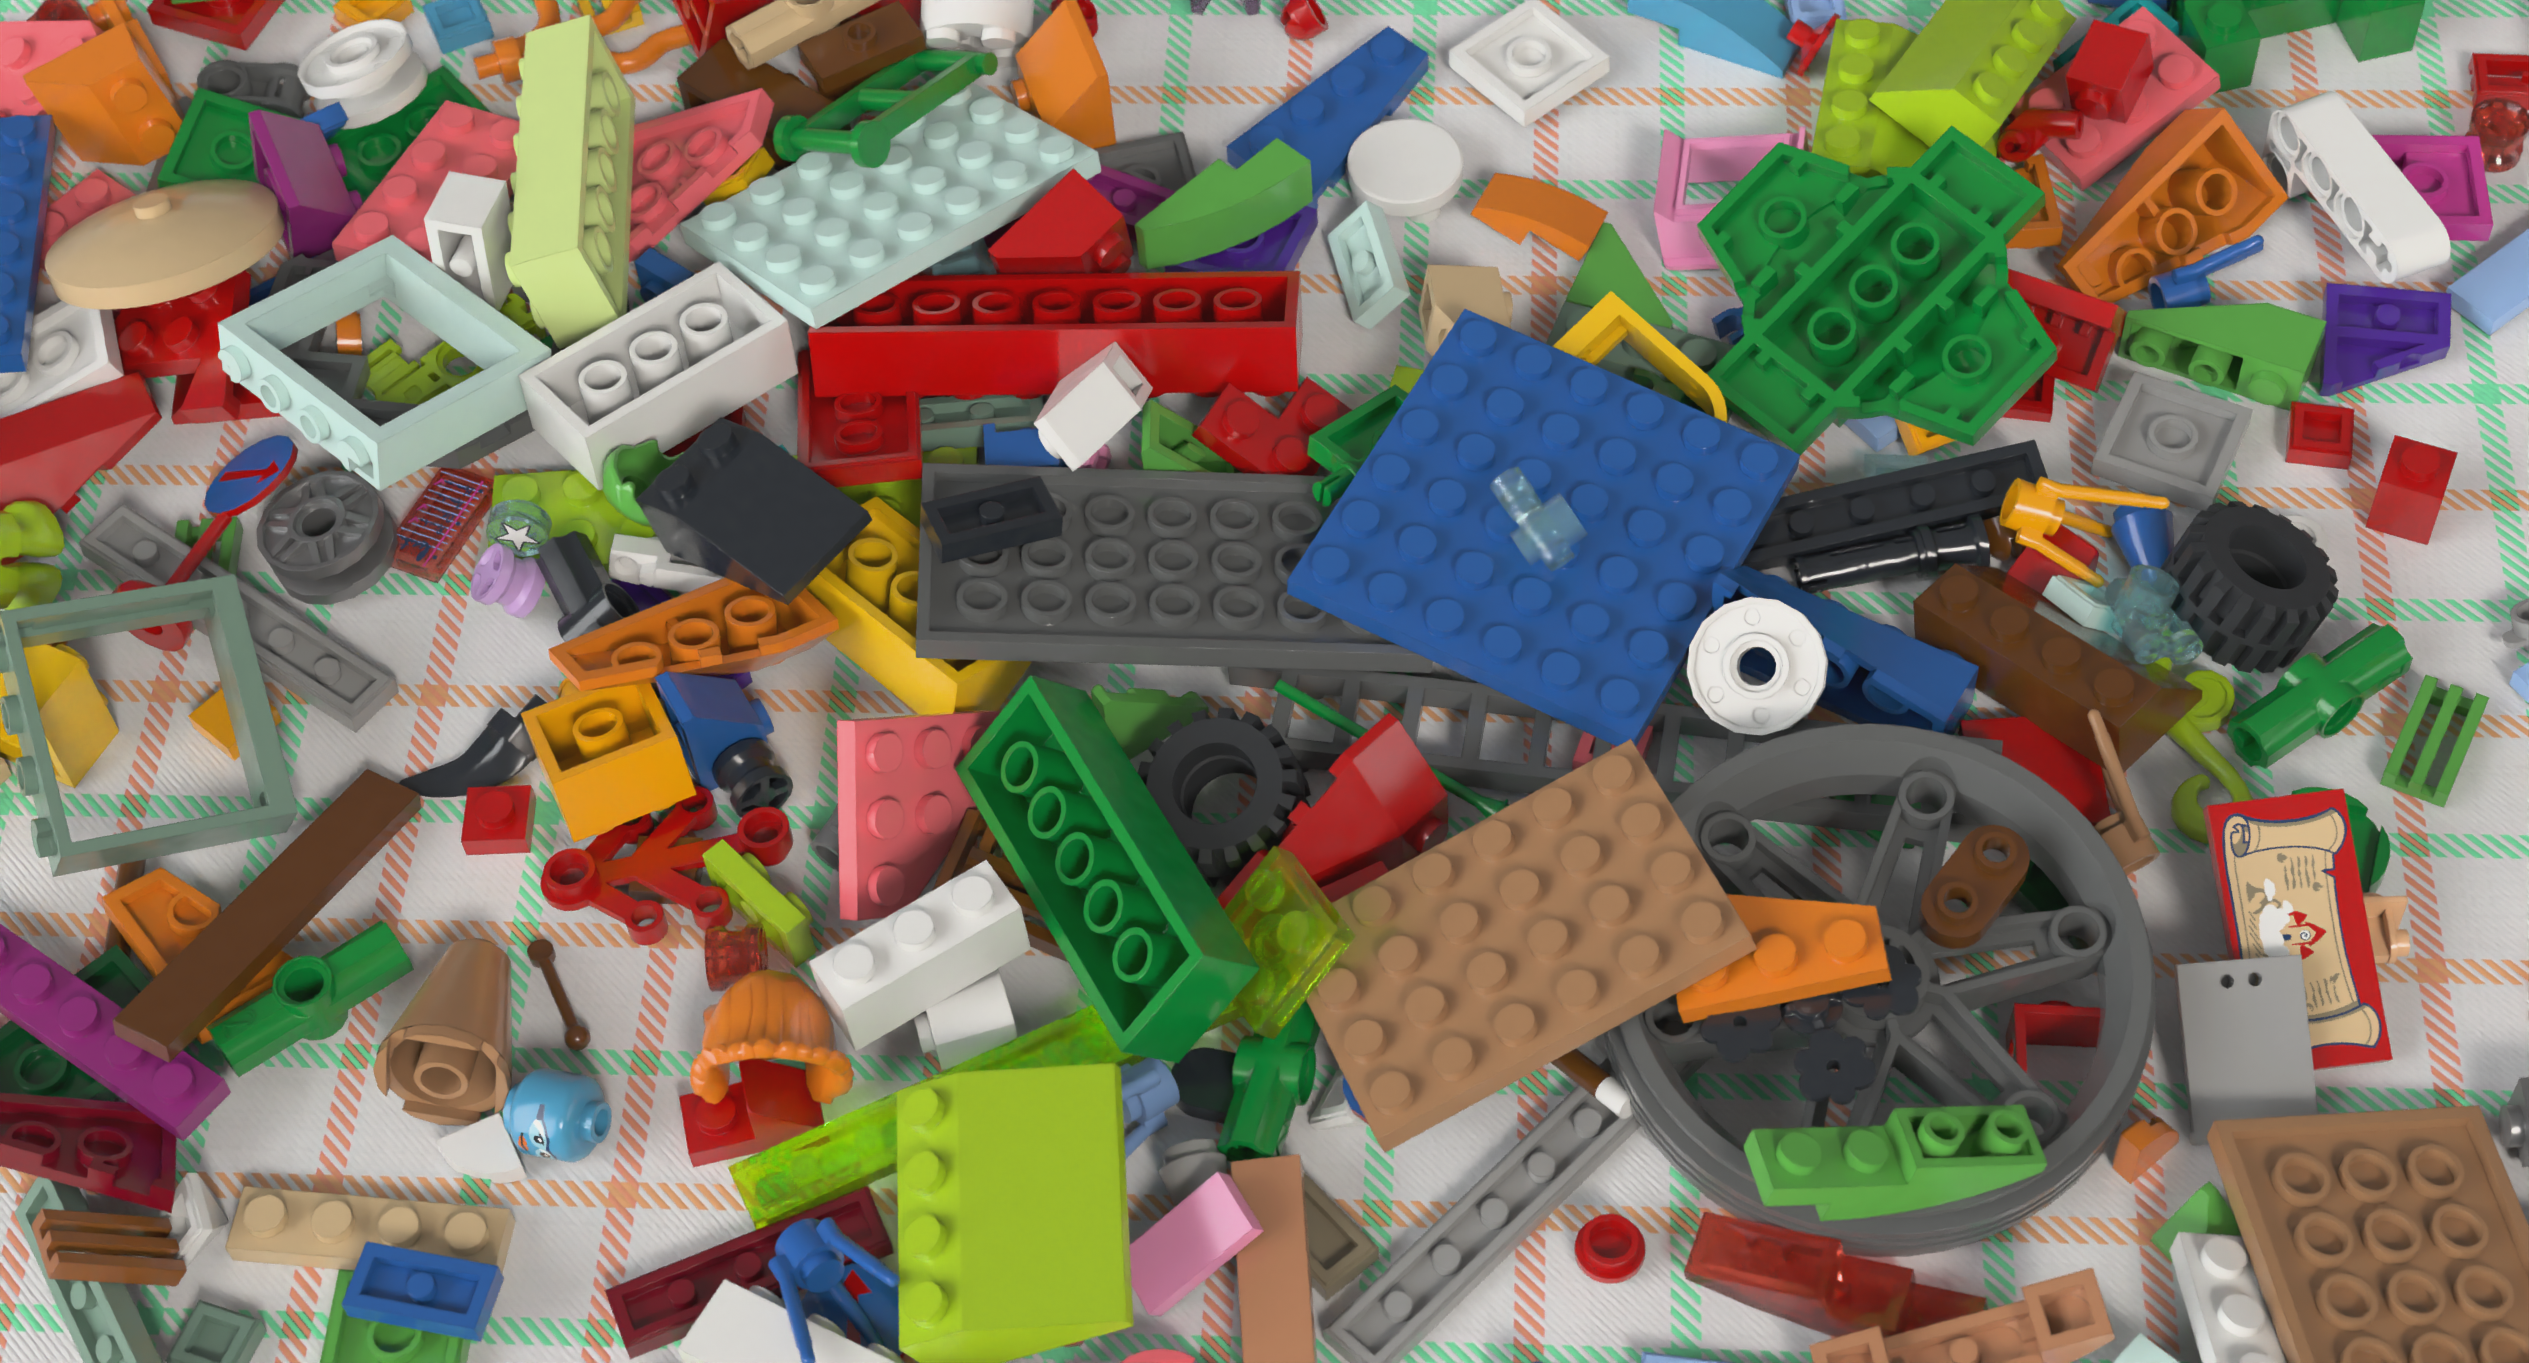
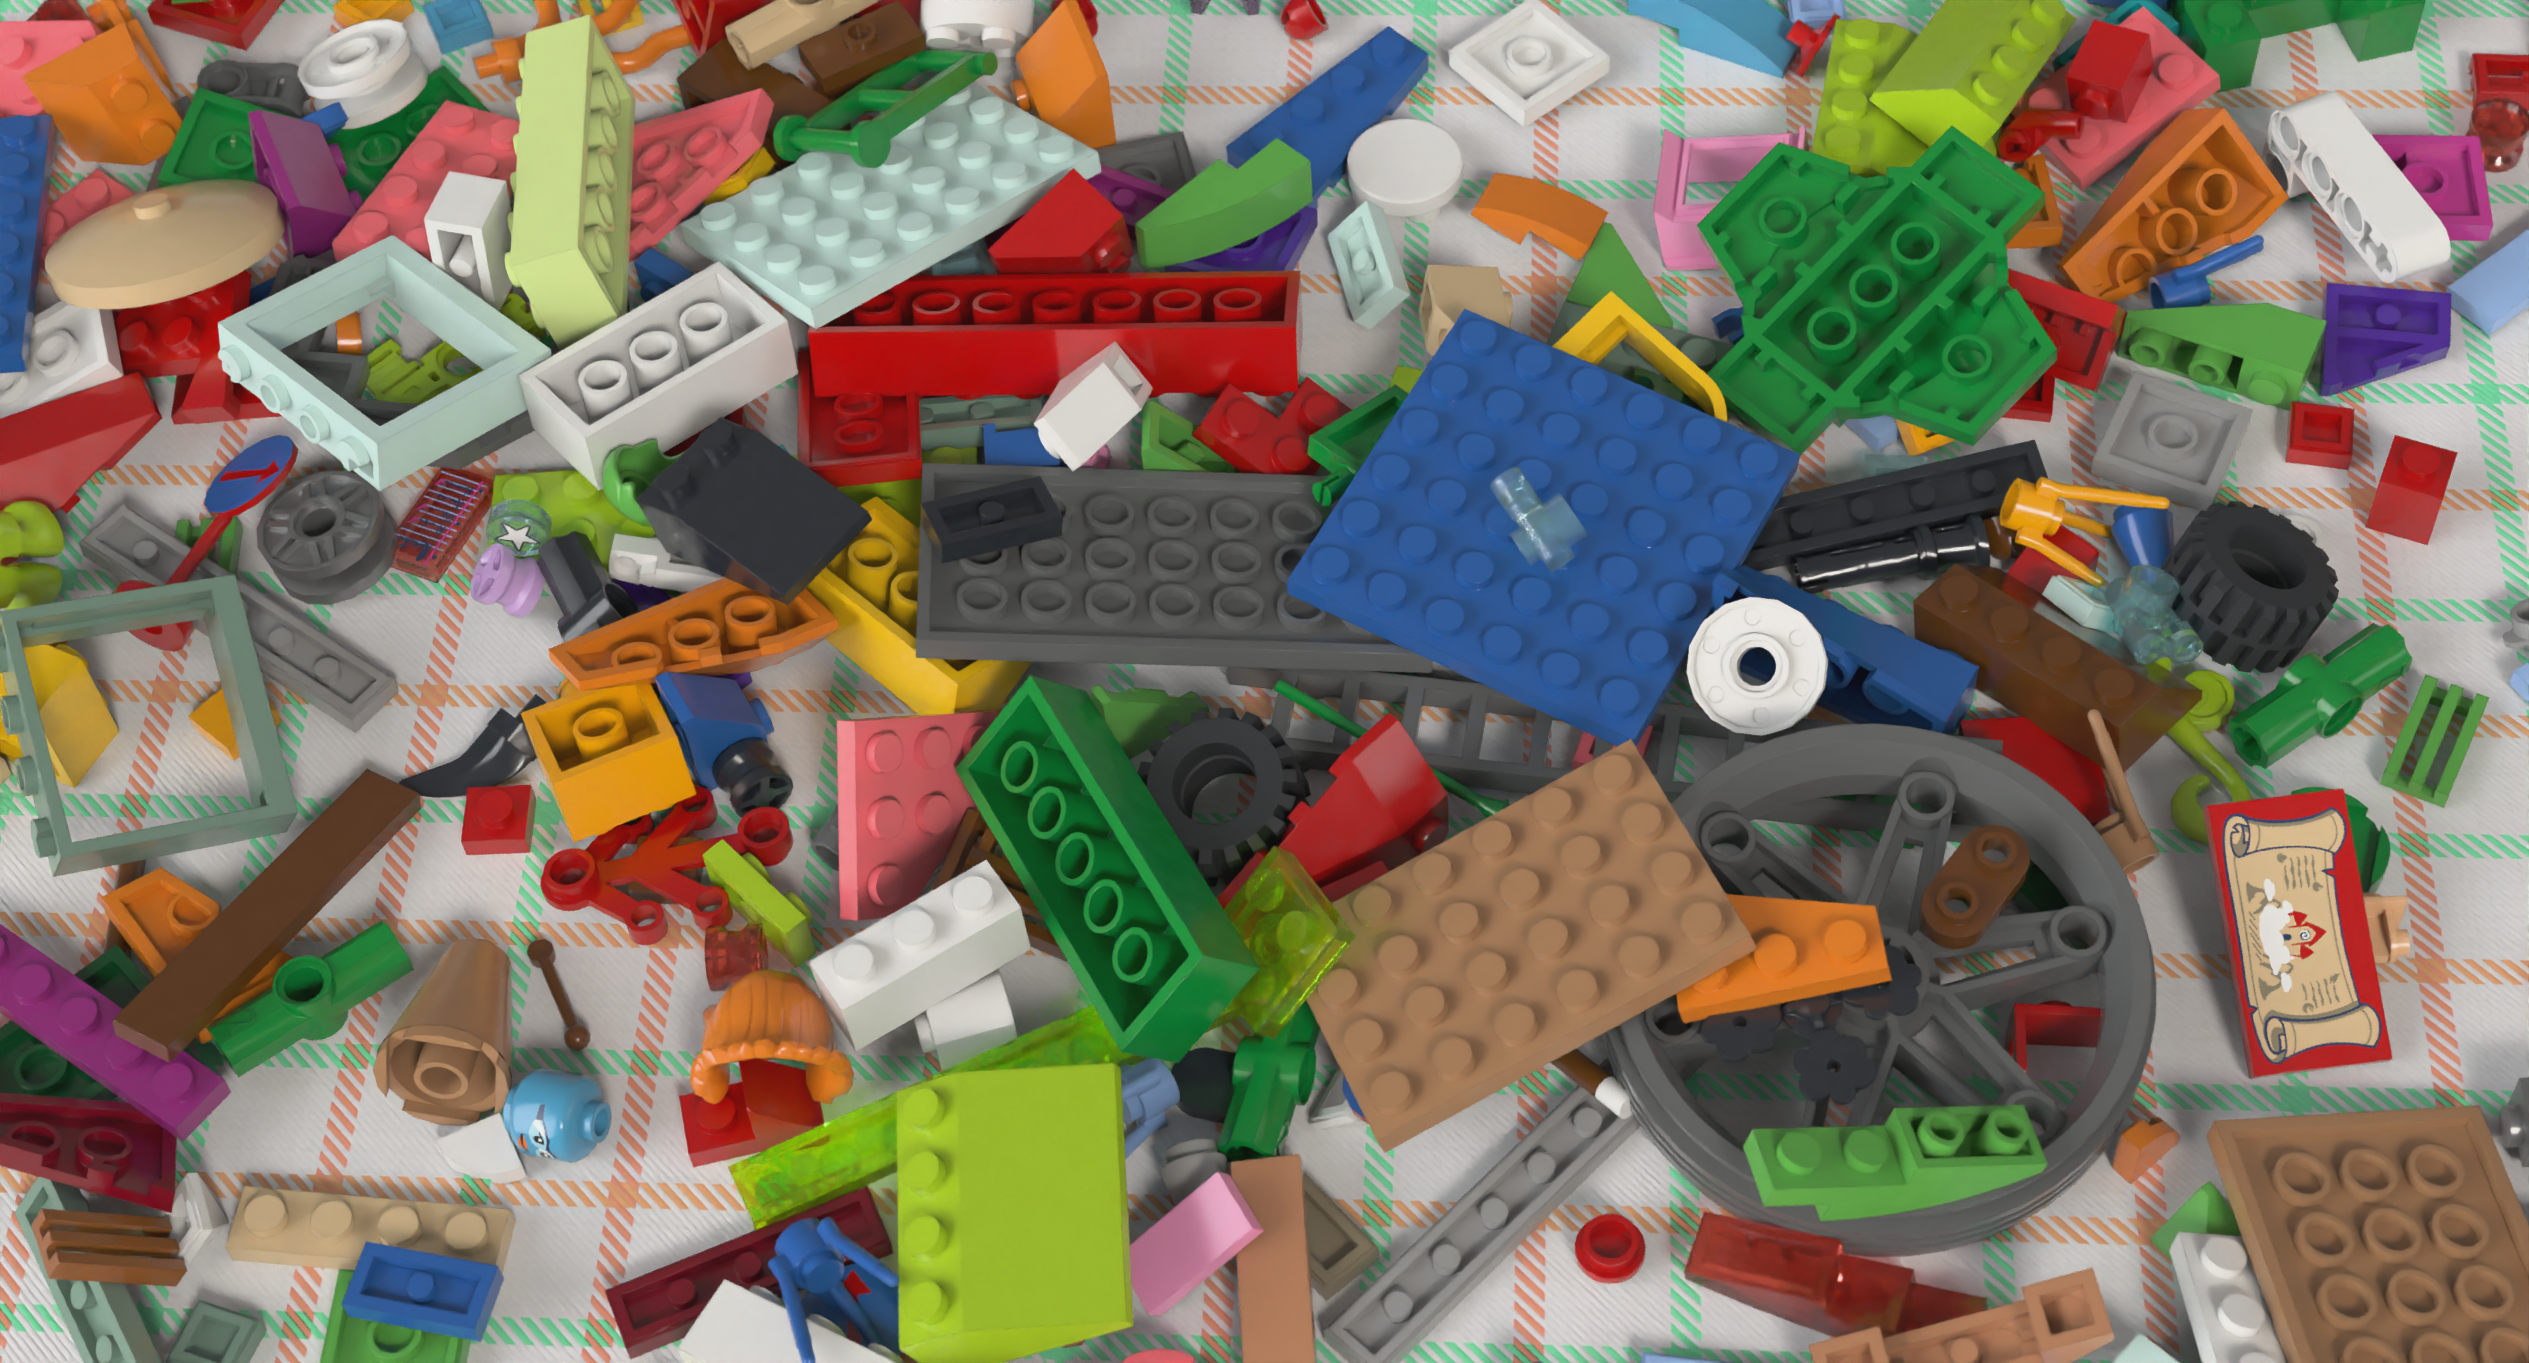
(2244, 1042): light grey container -> none

